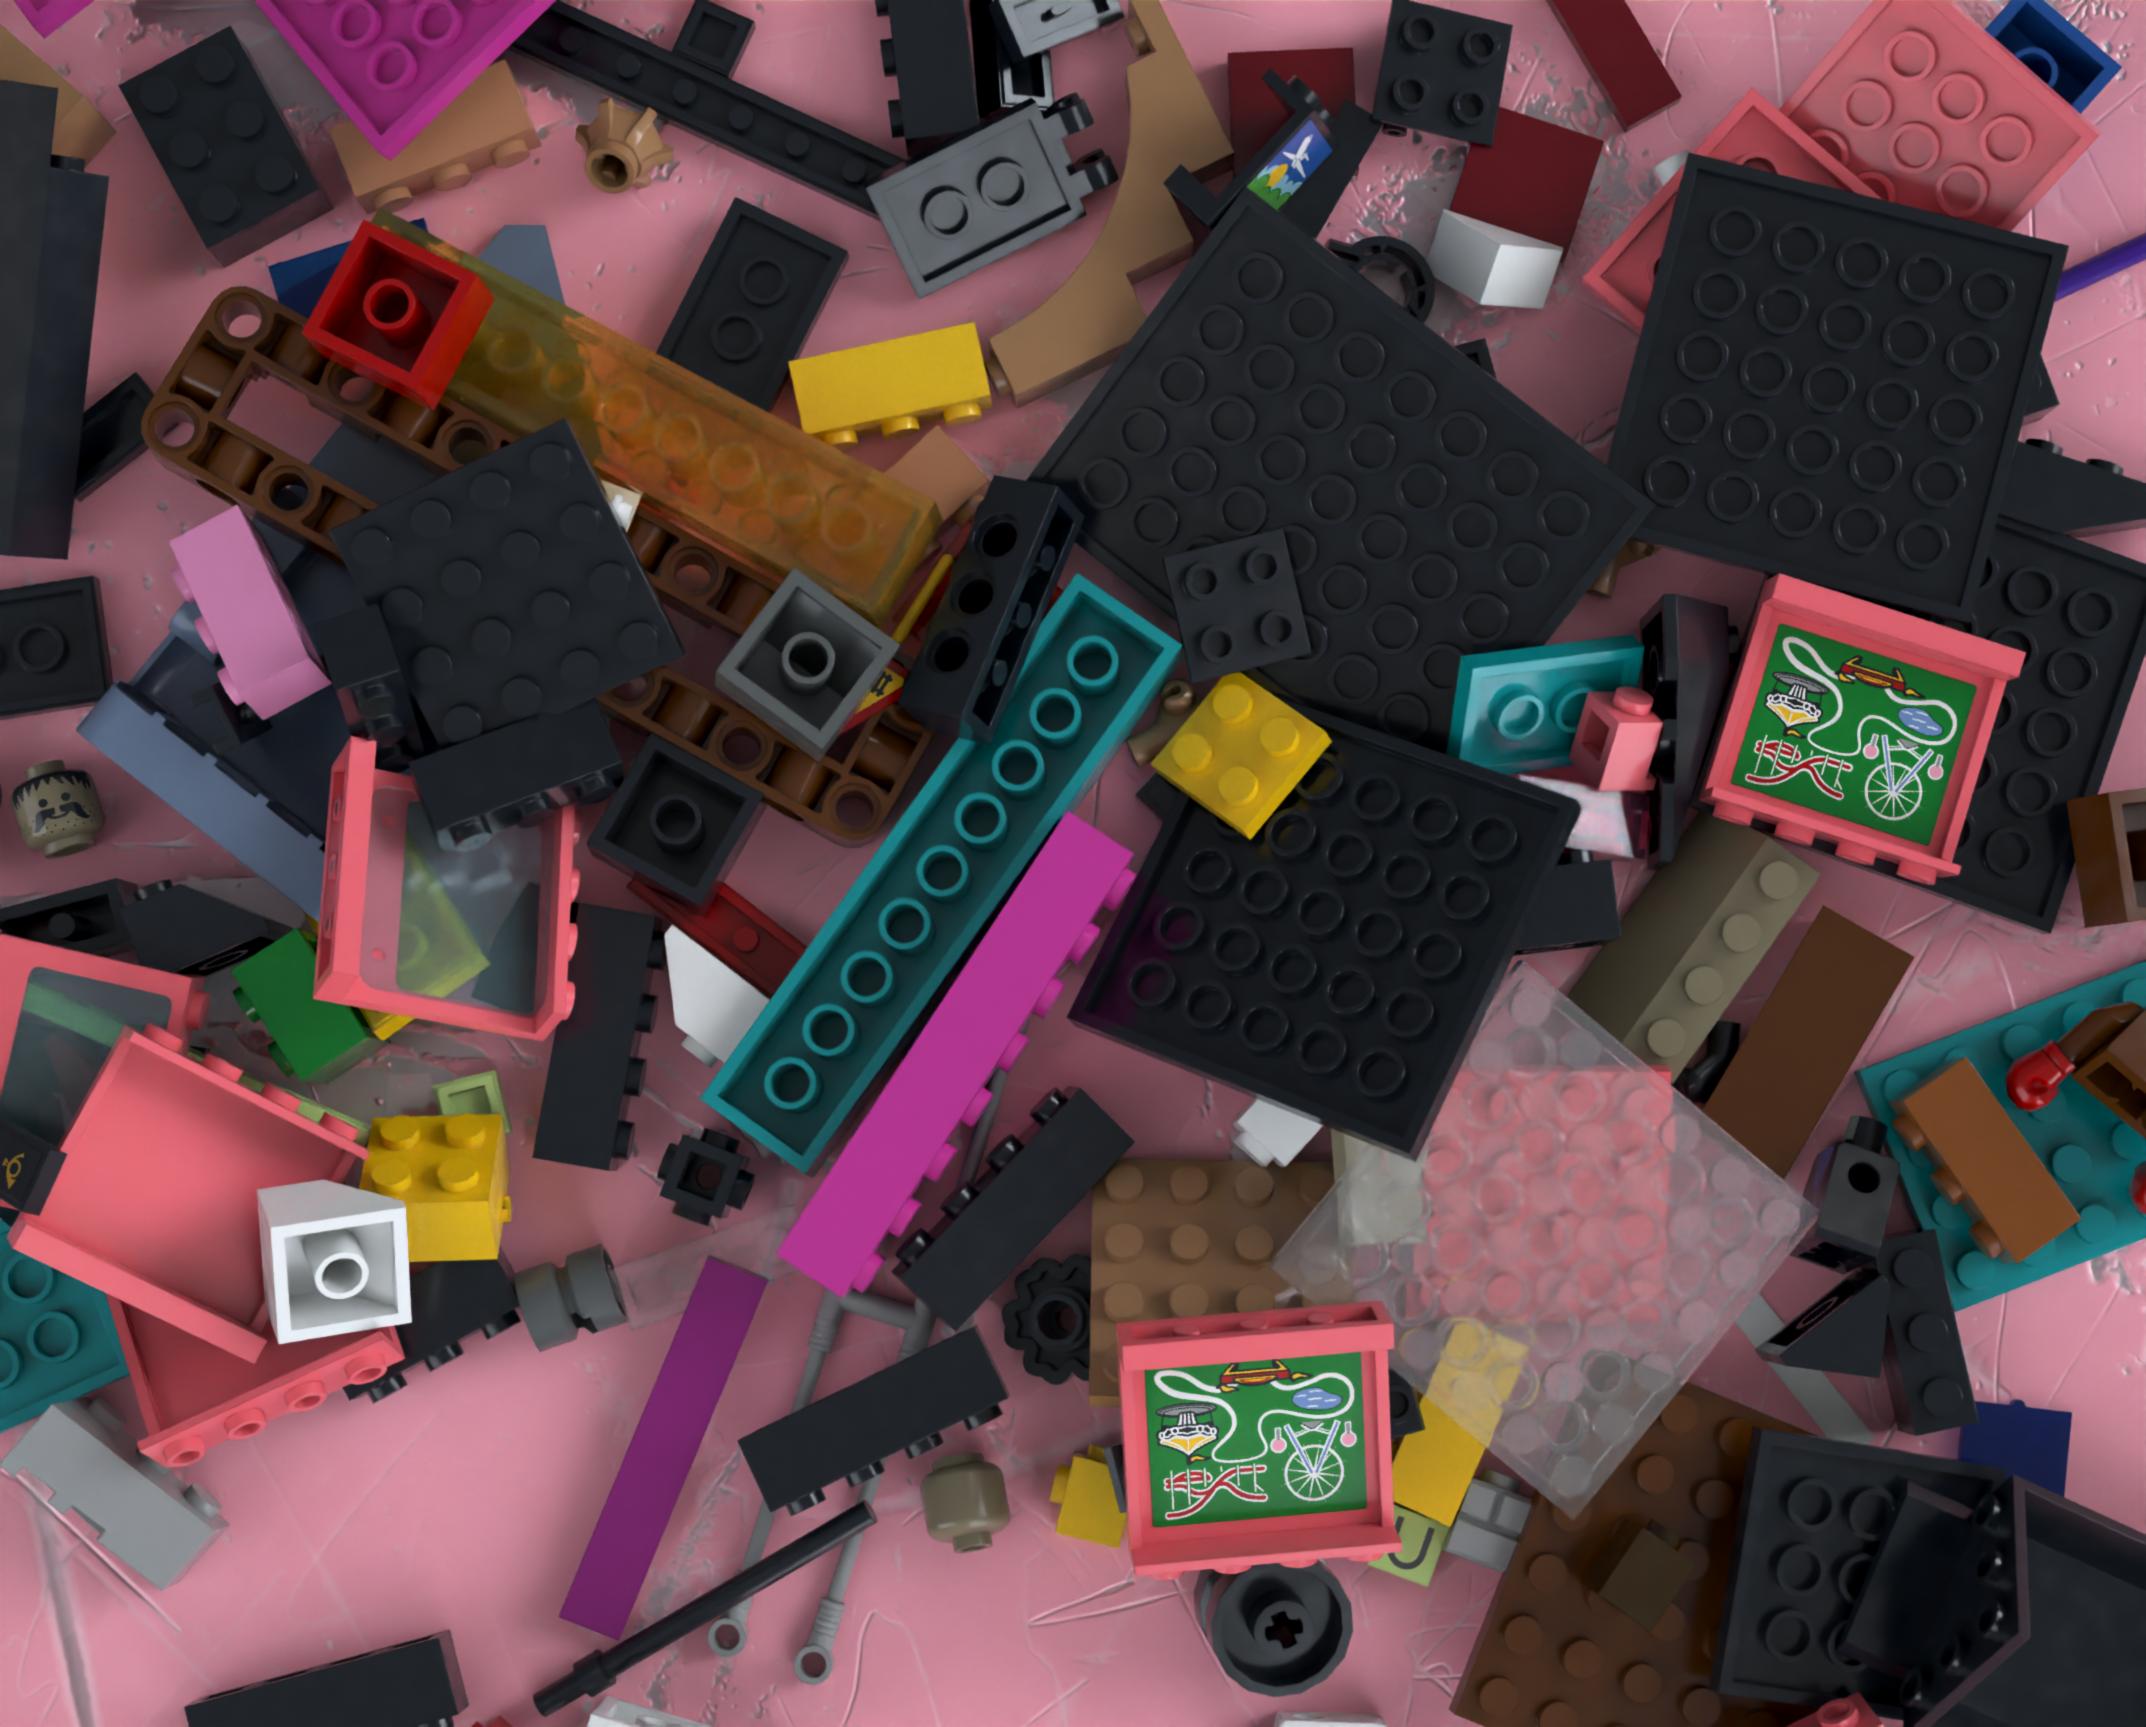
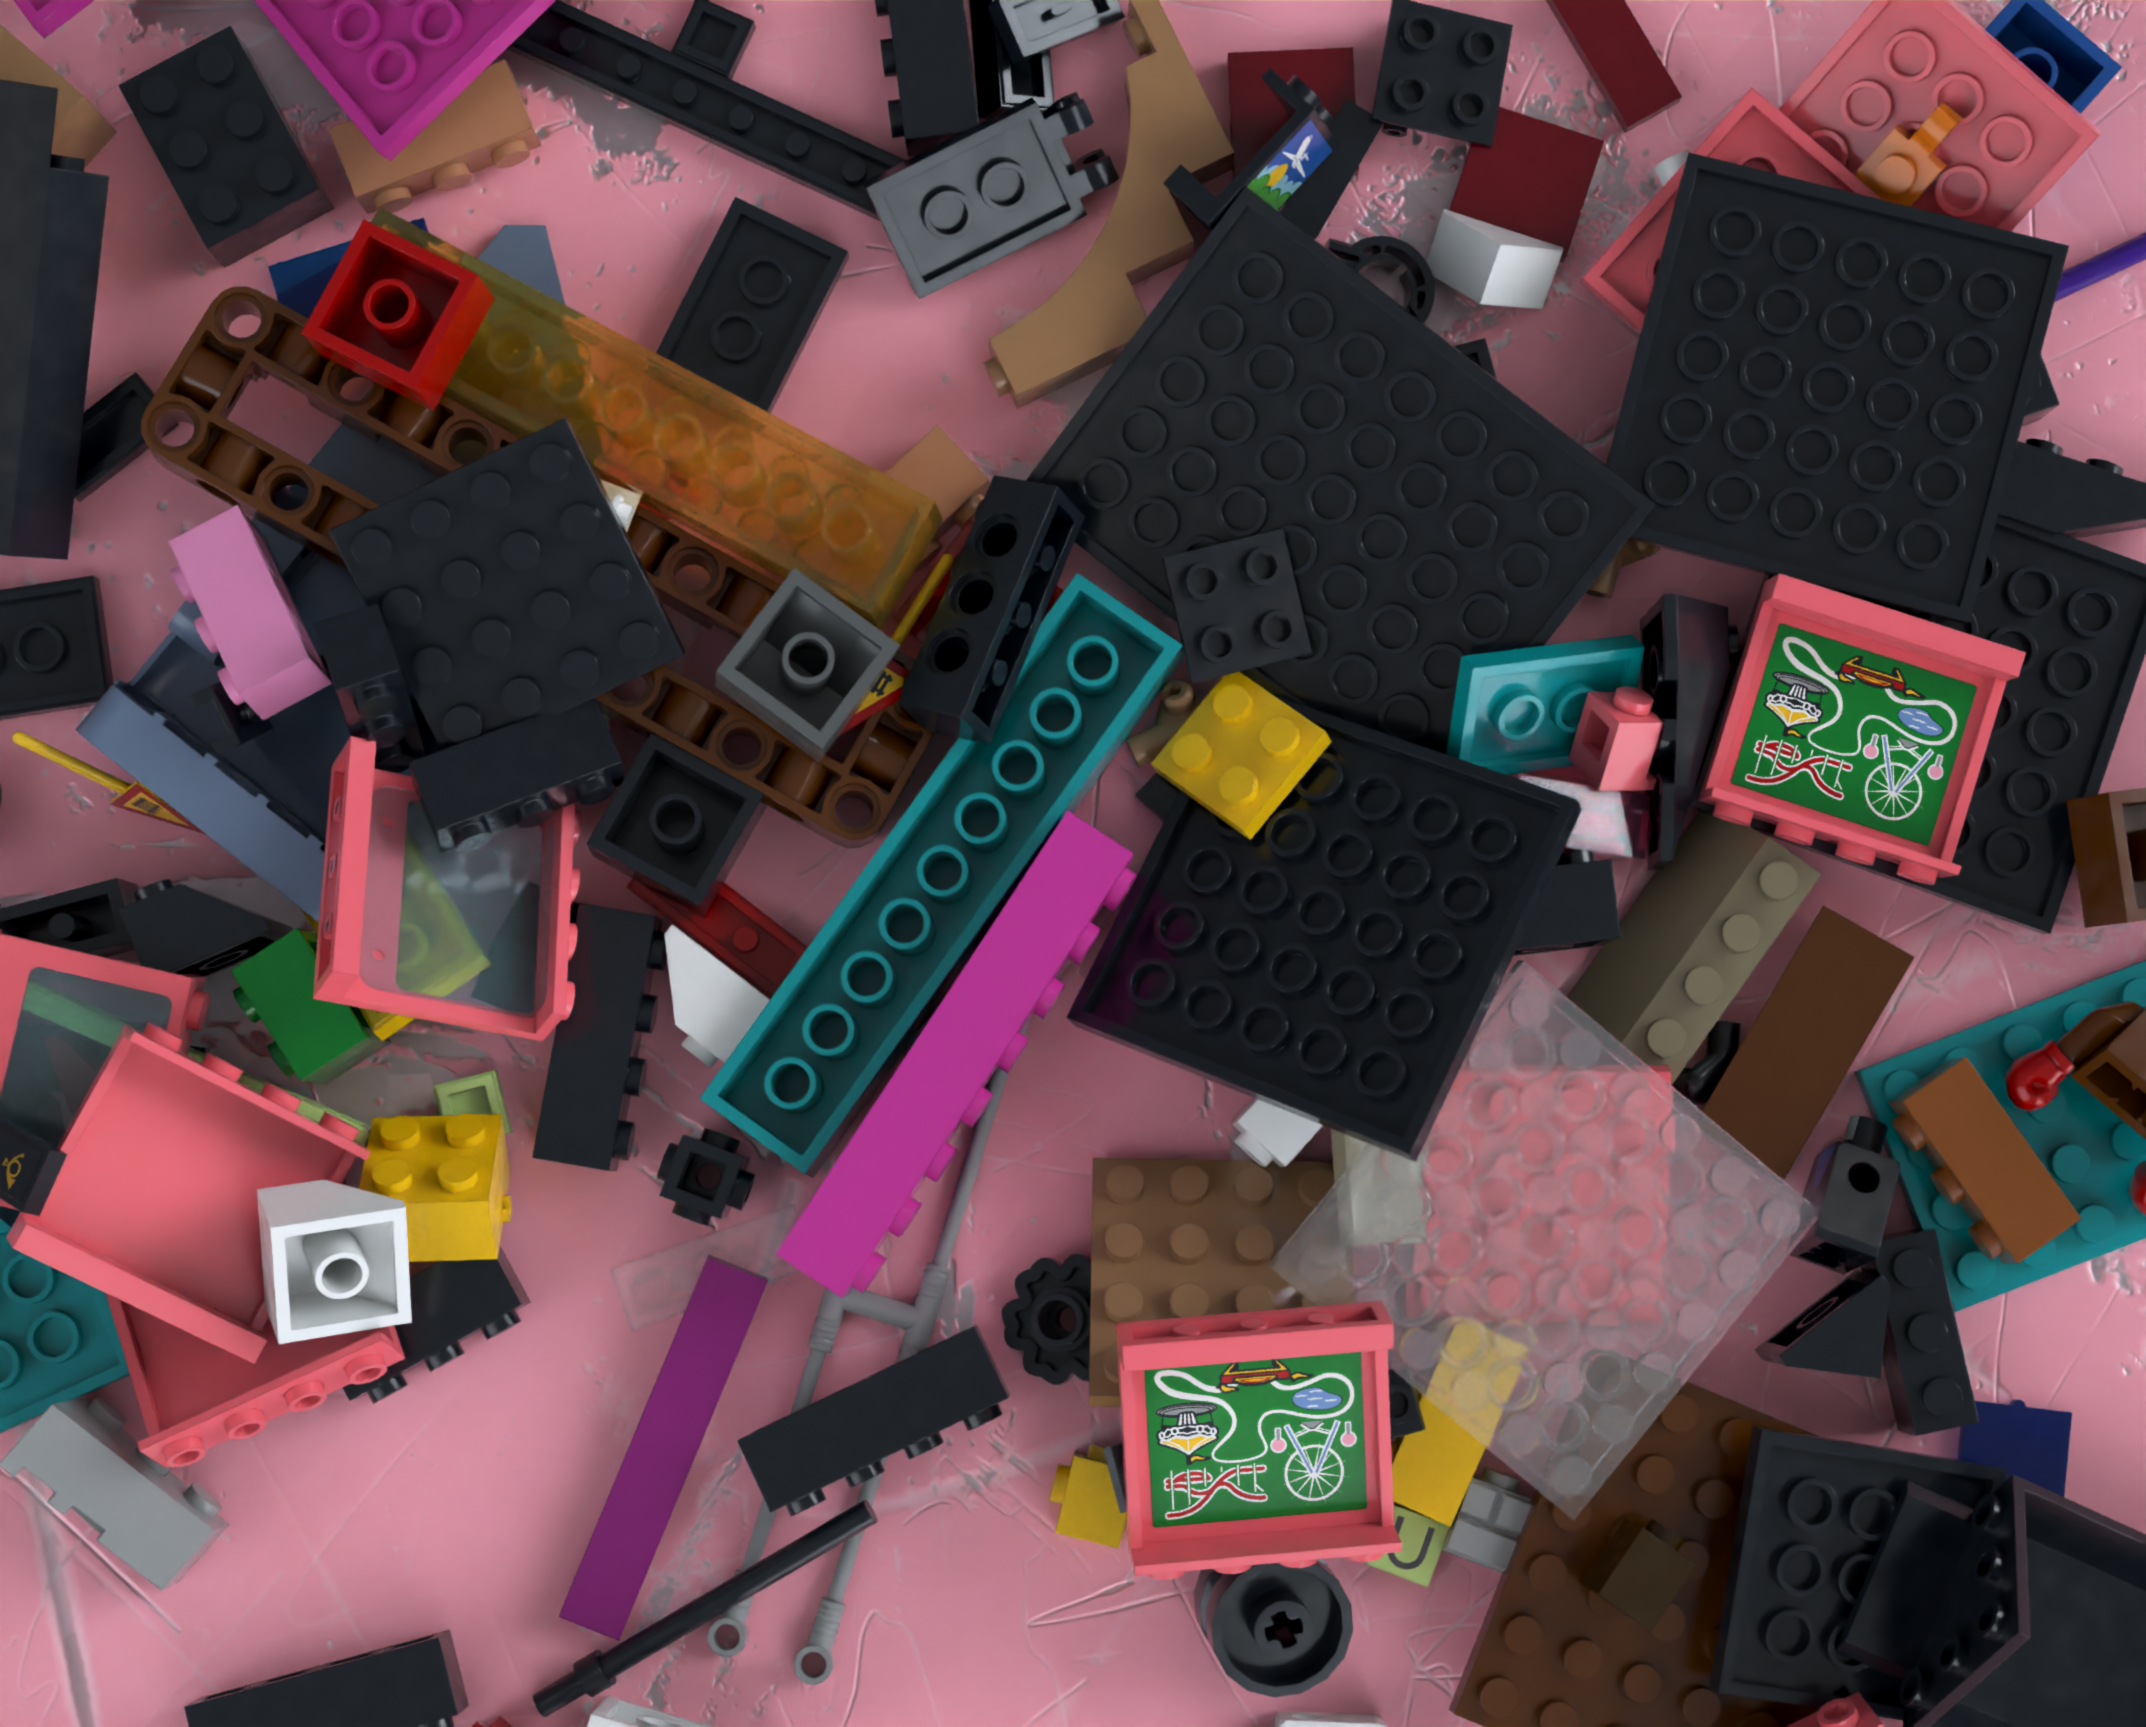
(57, 809): dark tan head -> none
(130, 797): none -> yellow piece
(569, 1297): dark grey wheel -> none
(621, 147): medium nougat rock -> none
(892, 386): yellow brick -> none
(965, 1502): dark tan head -> none
(1011, 1206): black brick -> none
(1807, 1385): white sticker -> none
(1905, 163): none -> orange plate

